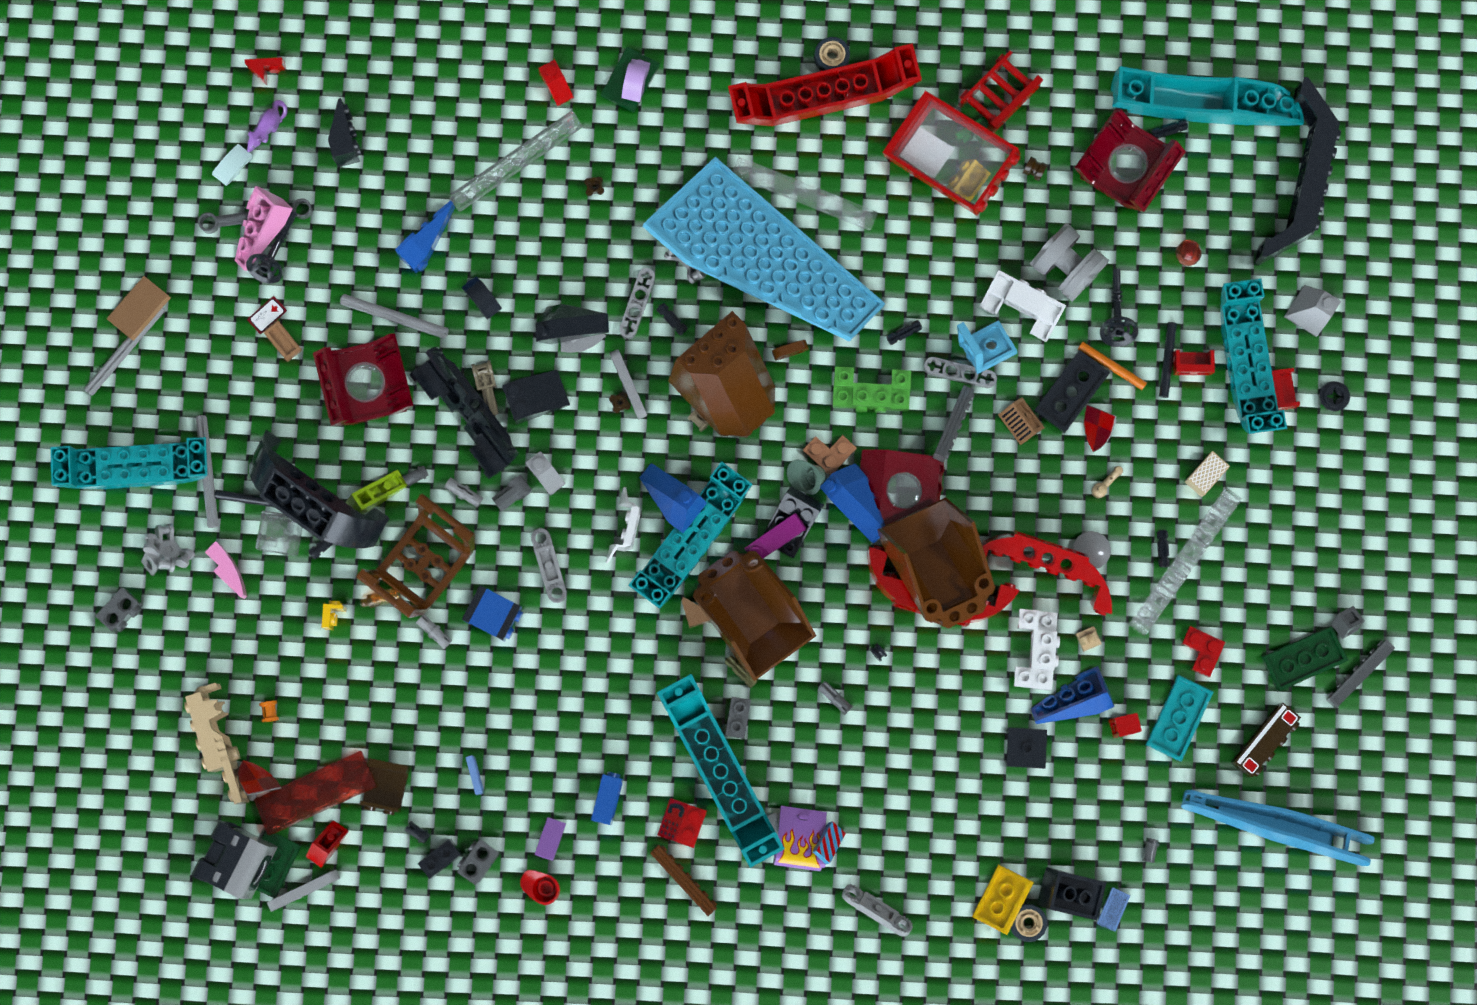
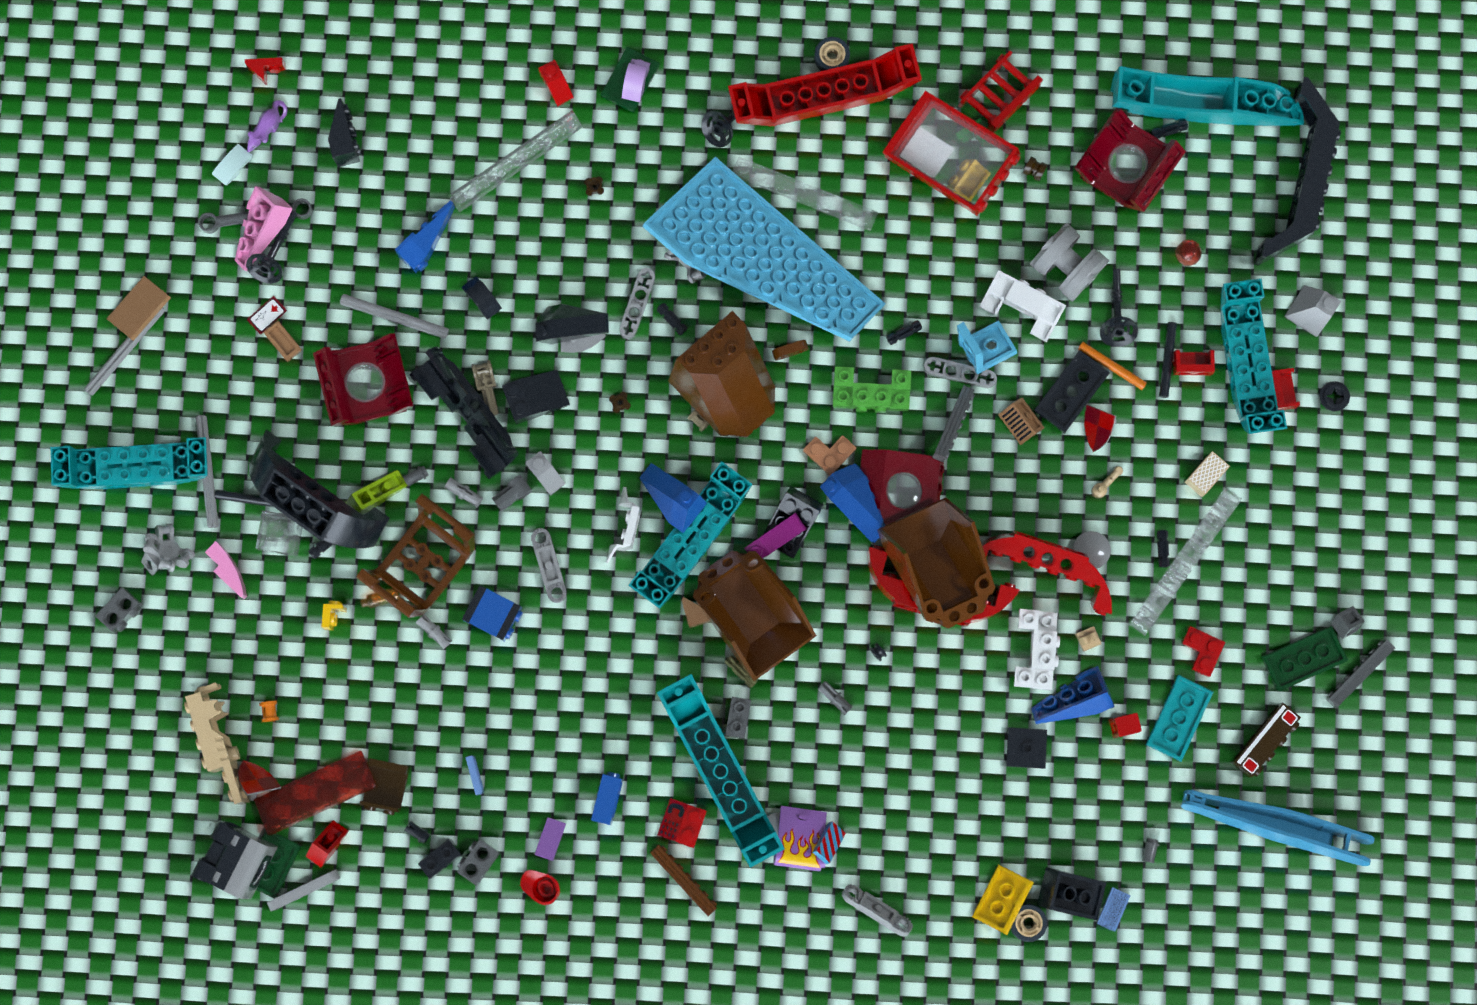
(628, 384): light grey beam -> none
(718, 128): none -> black dish
(805, 476): sand green piece -> none

